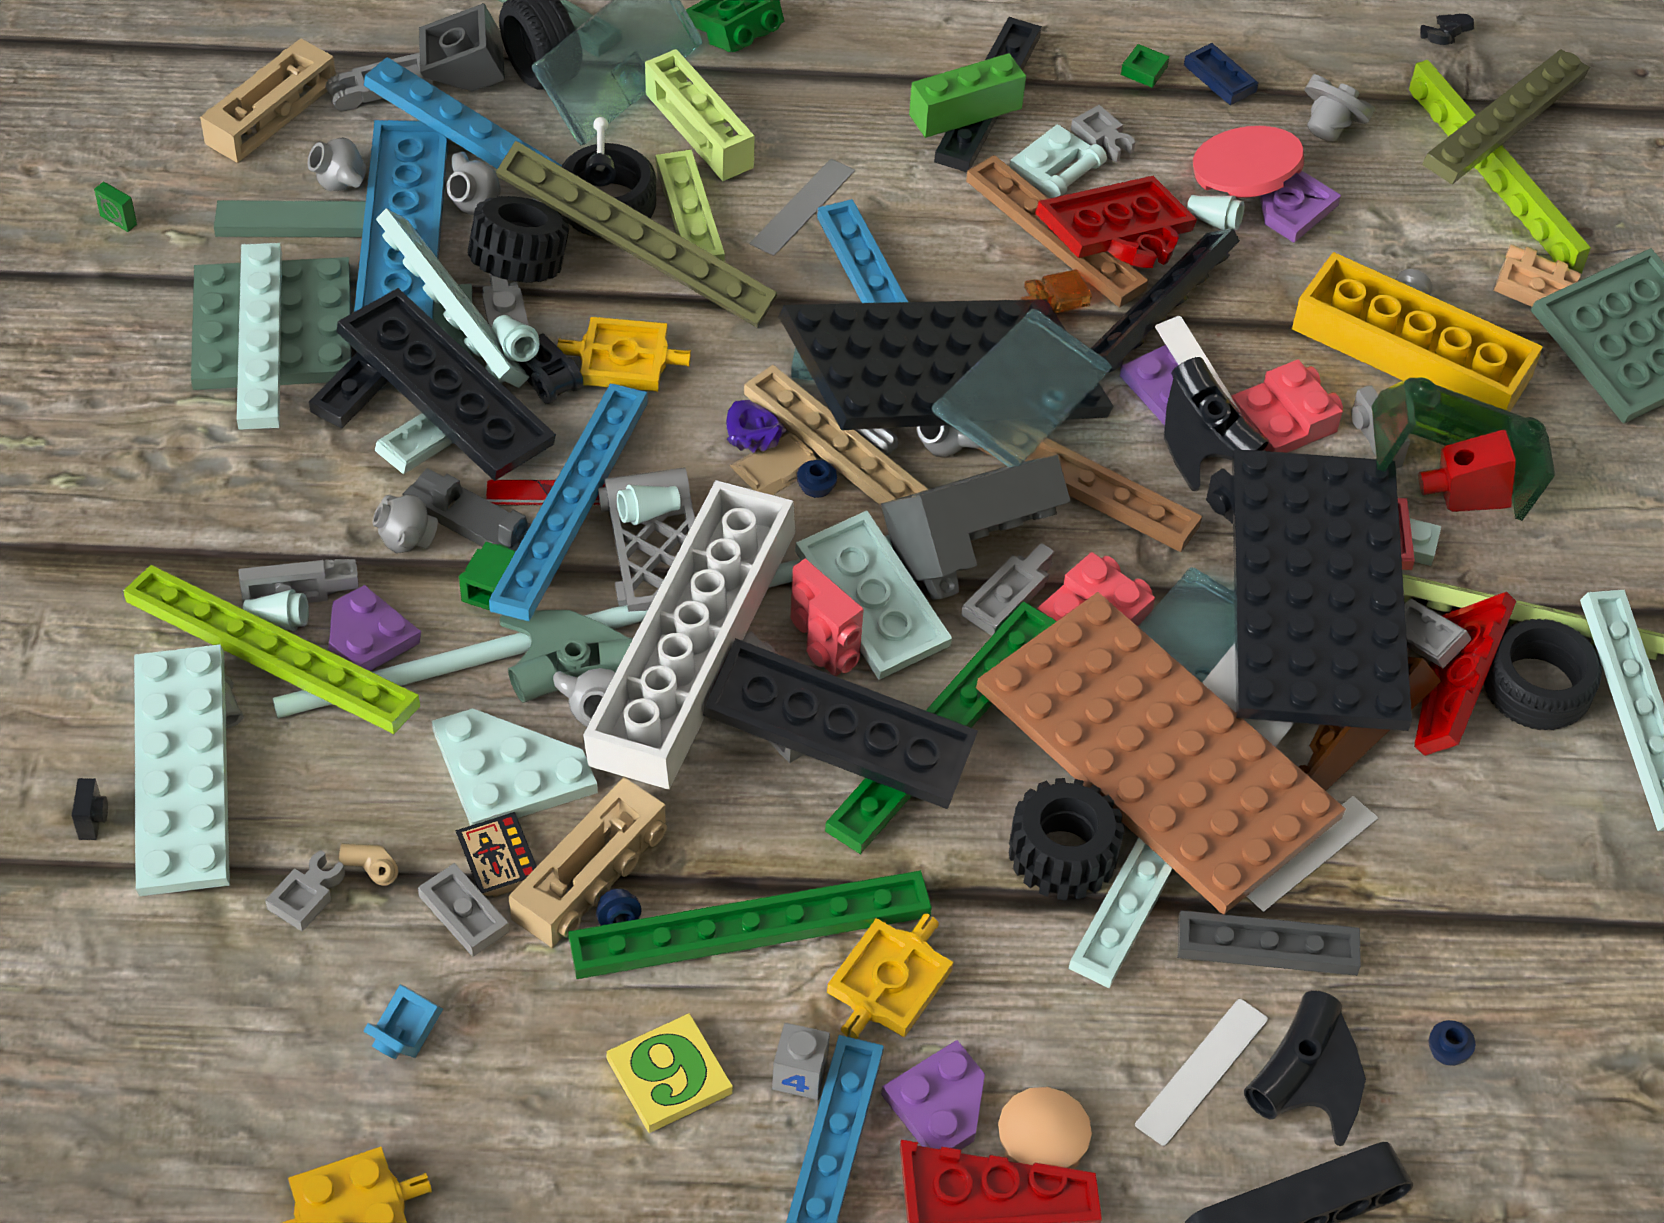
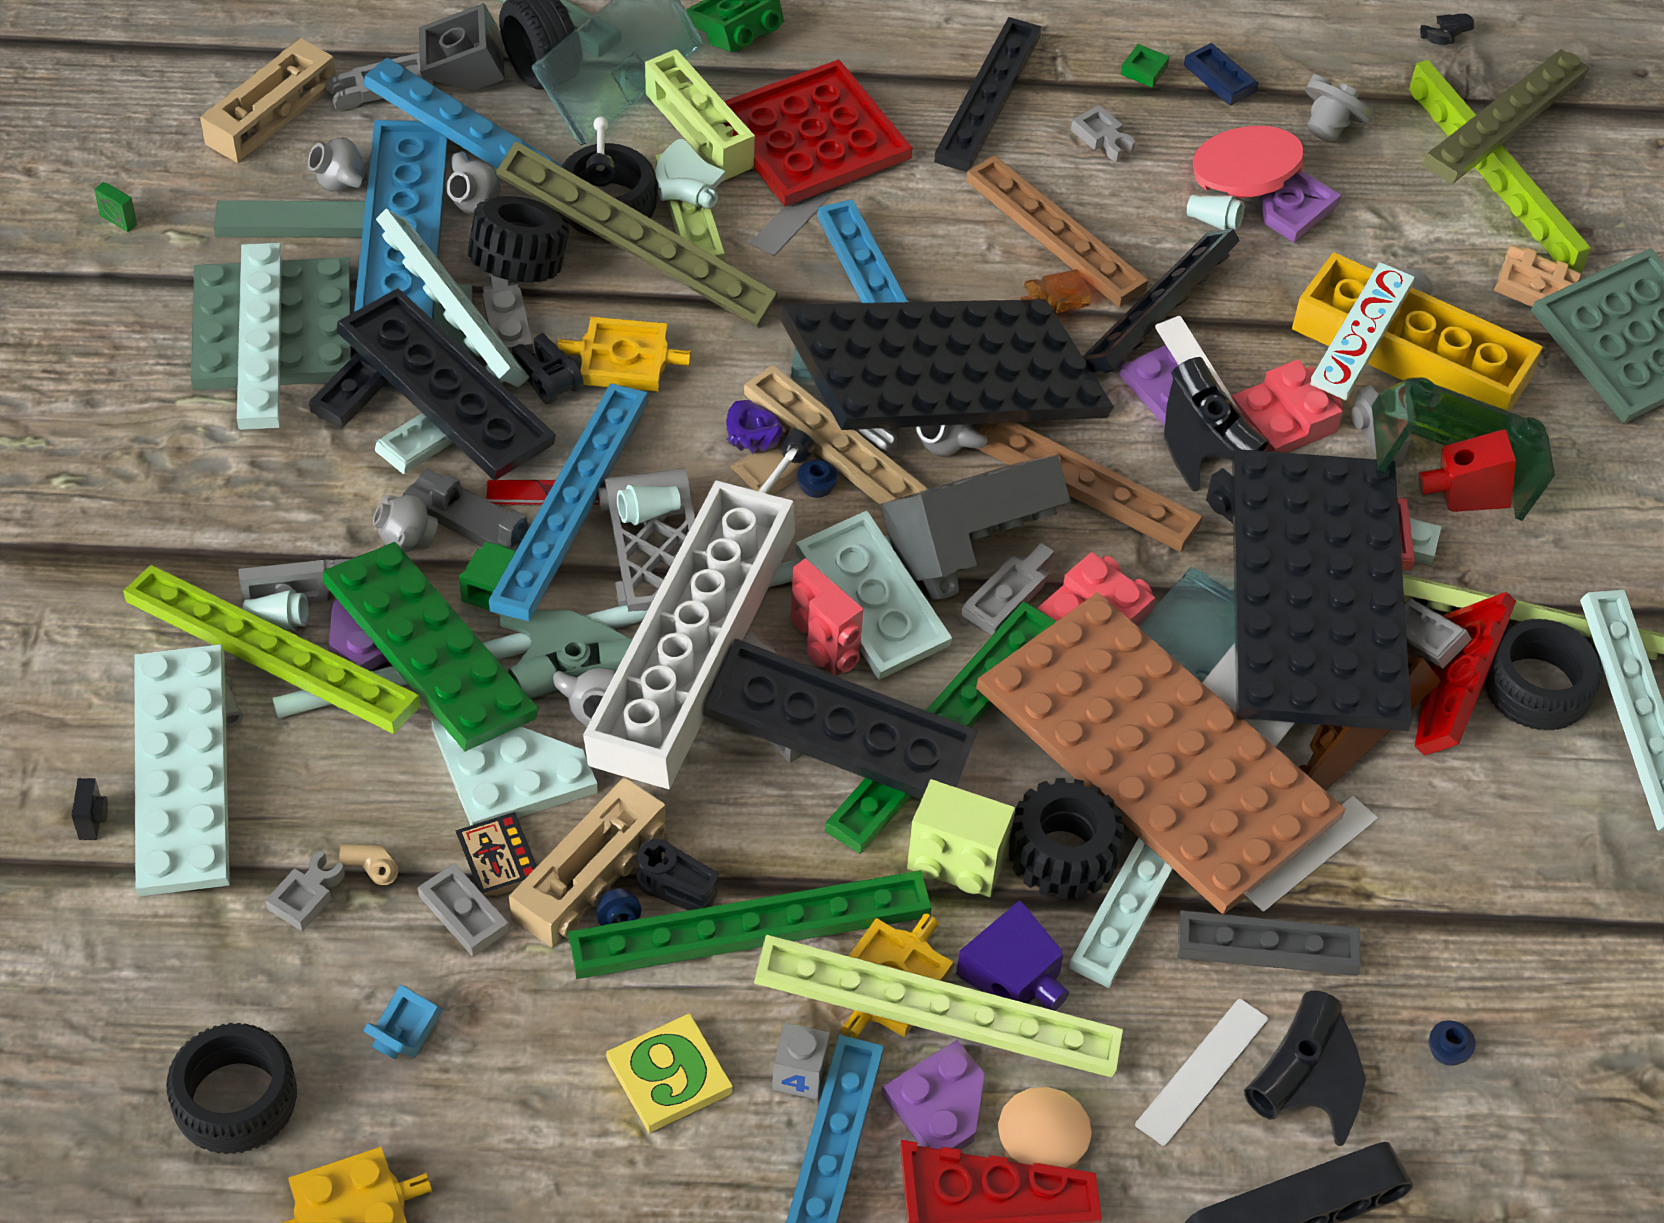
(223, 1047): none -> black tyre
(430, 646): none -> green plate
(517, 339): light aqua cone -> none
(676, 877): none -> black piece
(686, 176): none -> light aqua arm
(795, 448): none -> black hinge
(817, 132): none -> red plate
(939, 1006): none -> yellowish green plate
(960, 838): none -> yellowish green brick
(967, 95): bright green brick -> none
(1015, 960): none -> dark purple torso
(1022, 389): clear light blue door -> none
(1051, 154): light aqua plate -> none
(1127, 219): red plate -> none
(1362, 331): none -> light aqua tile

